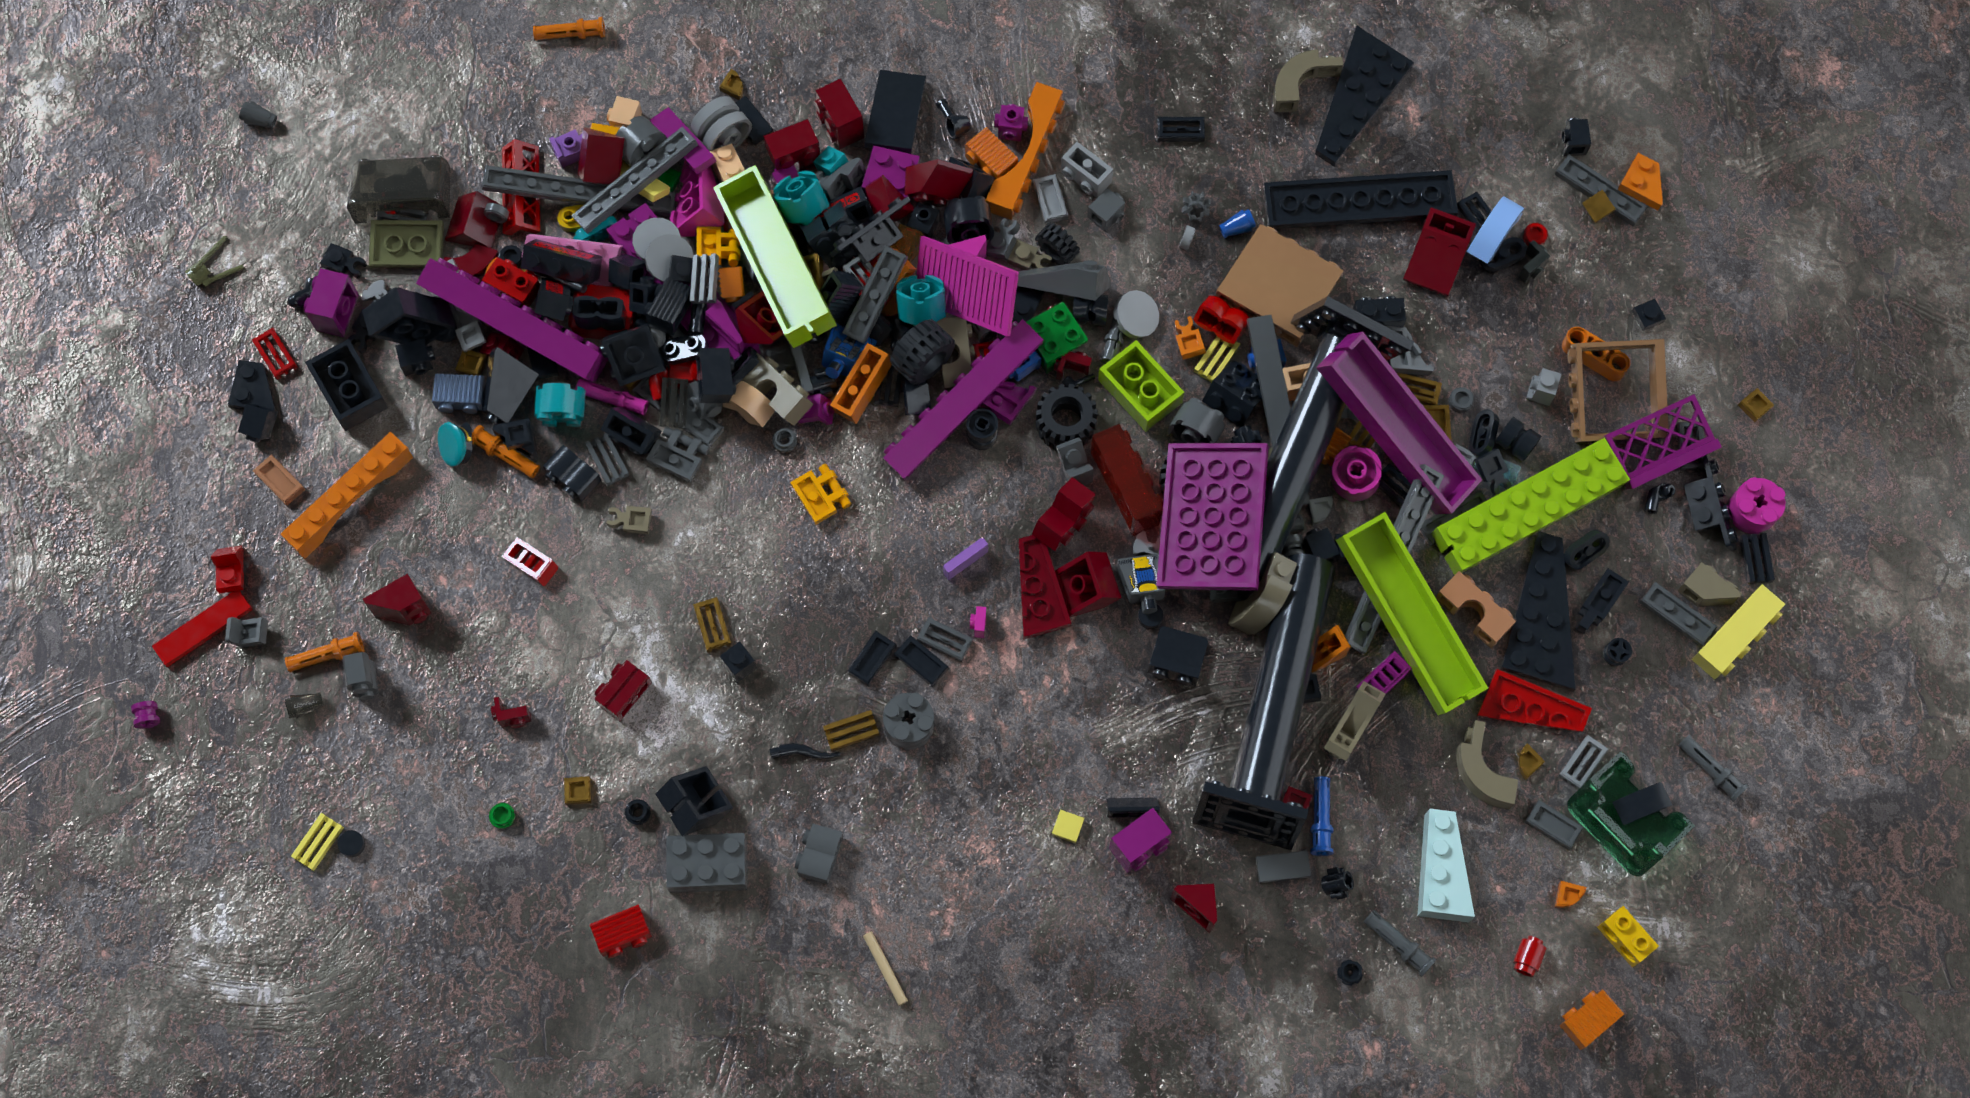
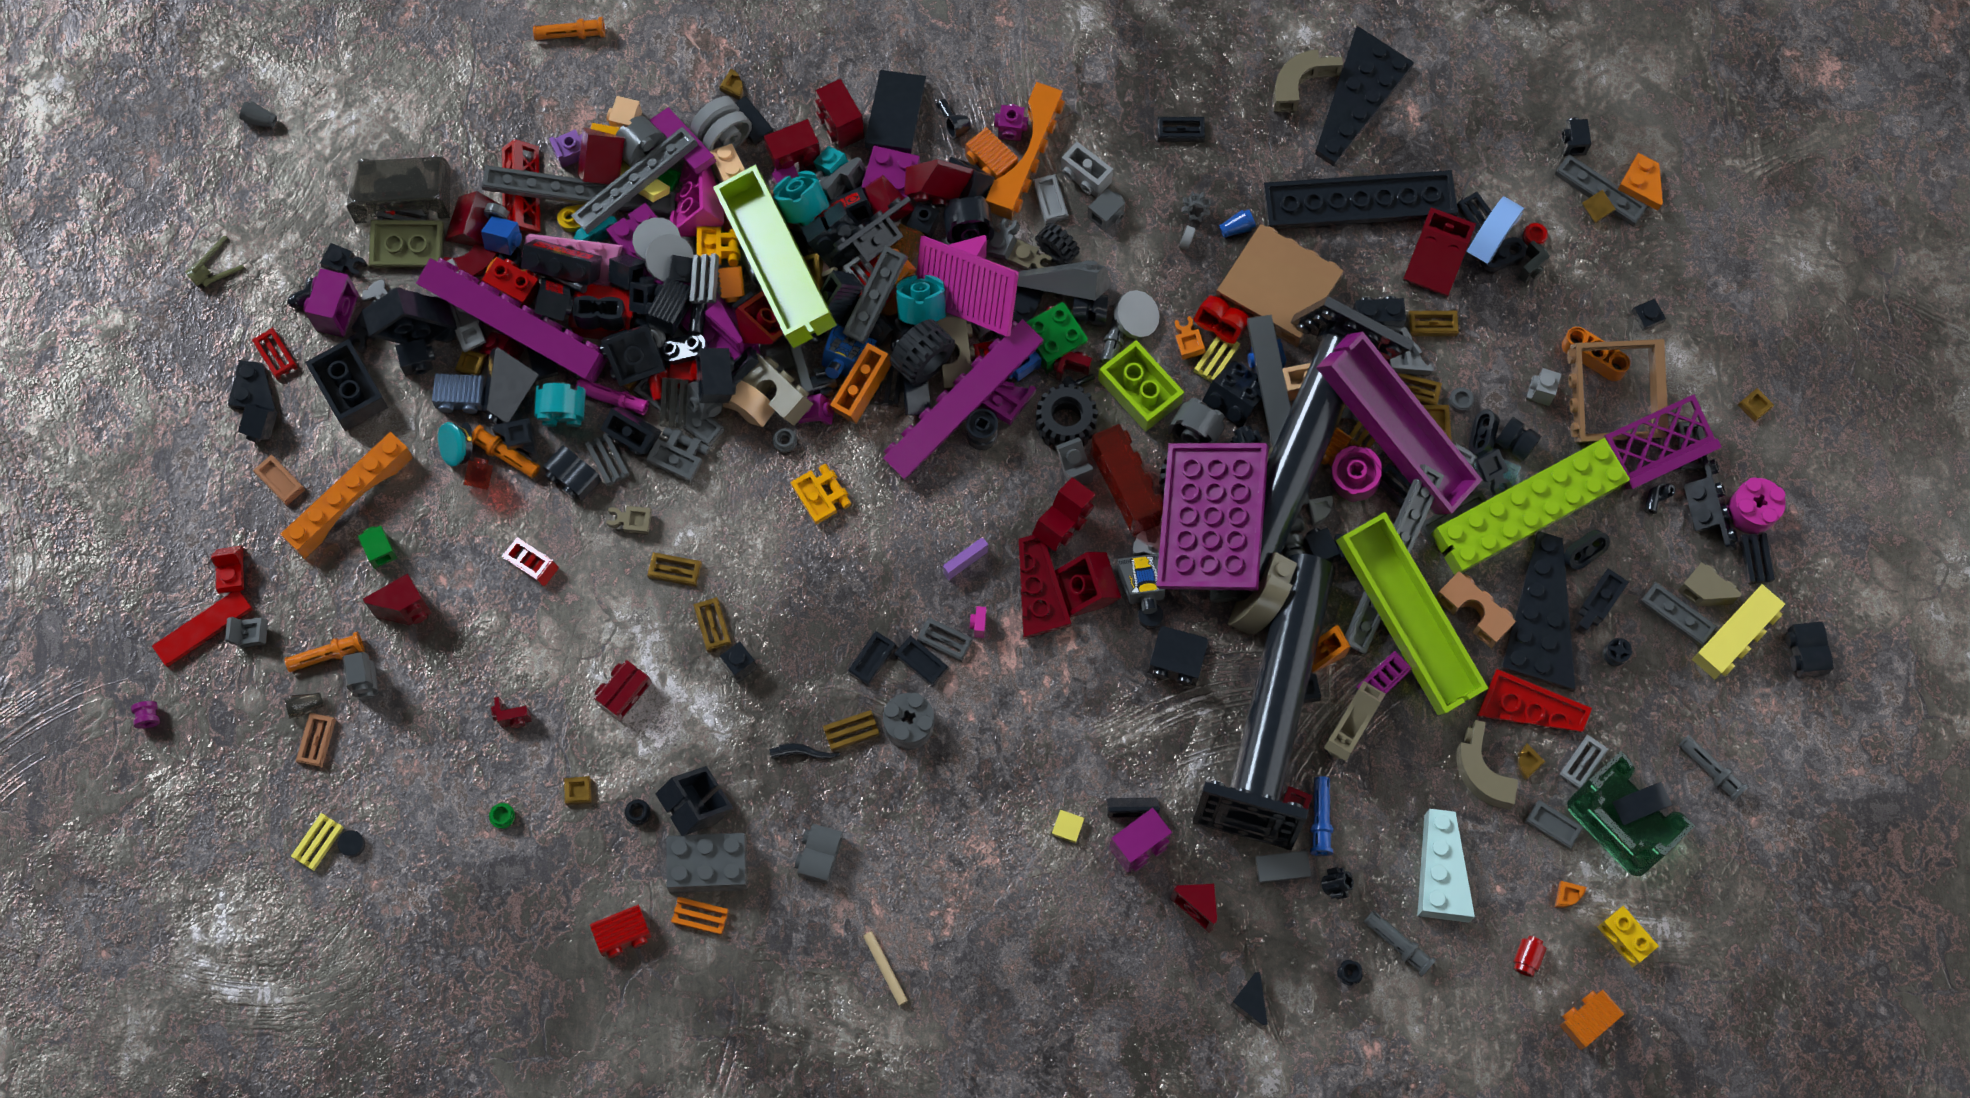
(324, 744): none -> nougat tile
(377, 546): none -> green brick
(478, 474): none -> clear red brick
(501, 235): none -> blue brick
(673, 578): none -> pearl gold tile
(679, 910): none -> orange tile
(1251, 1002): none -> black slope
(1433, 323): none -> pearl gold tile
(1809, 649): none -> black brick

